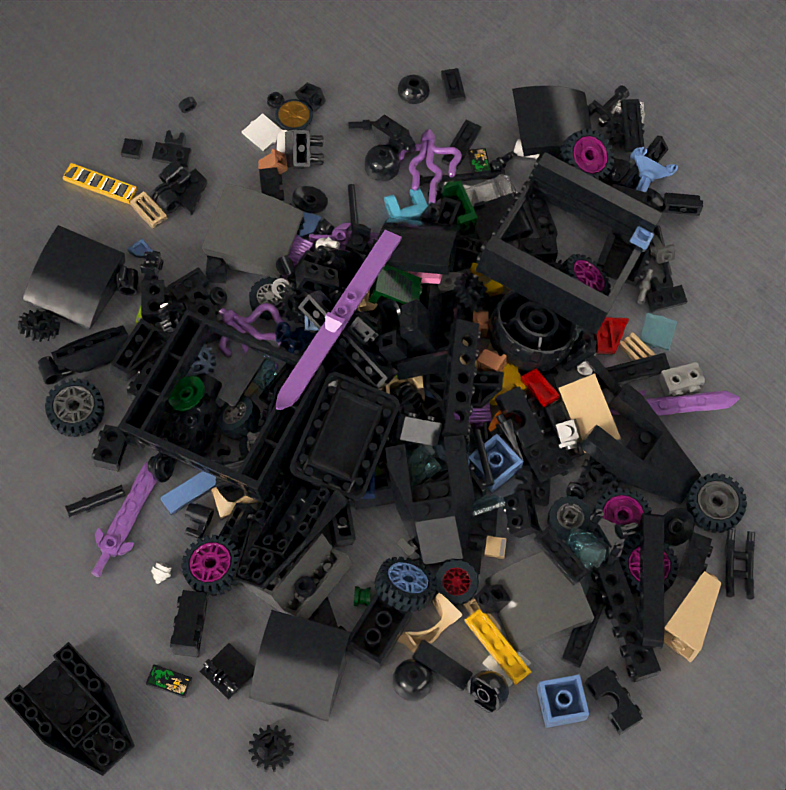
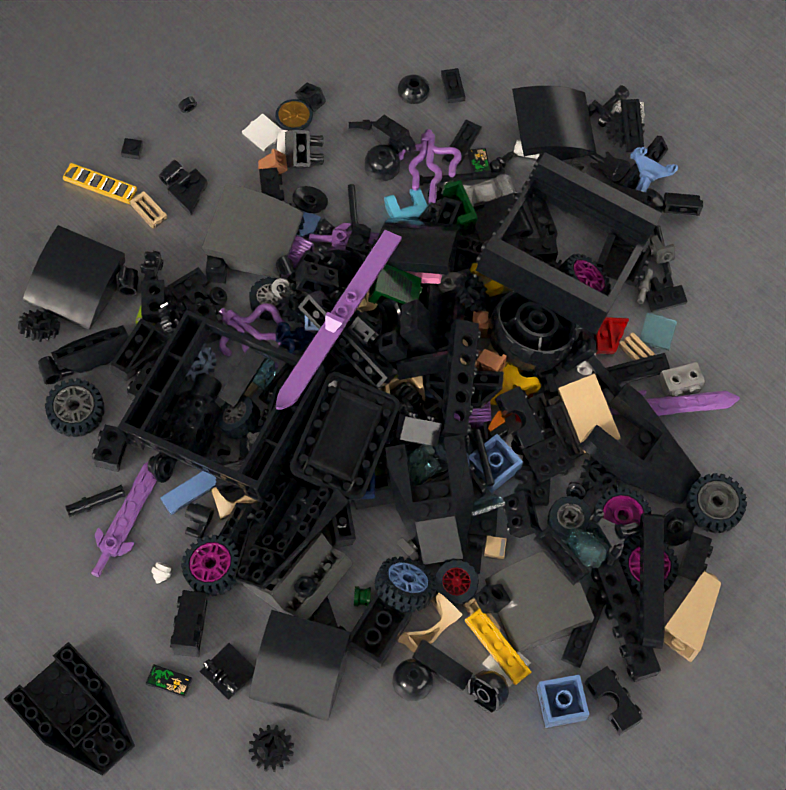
(139, 249): medium blue tile -> none
(165, 198): black piece -> none
(172, 150): black plate -> none
(187, 393): dark green dish -> none
(275, 100): black plate -> none
(327, 242): white plate -> none
(506, 428): black piece -> none
(540, 387): red tile -> none
(569, 434): bracket -> none
(593, 145): wheel -> none
(641, 237): medium blue tile -> none
(748, 555): black piece -> none

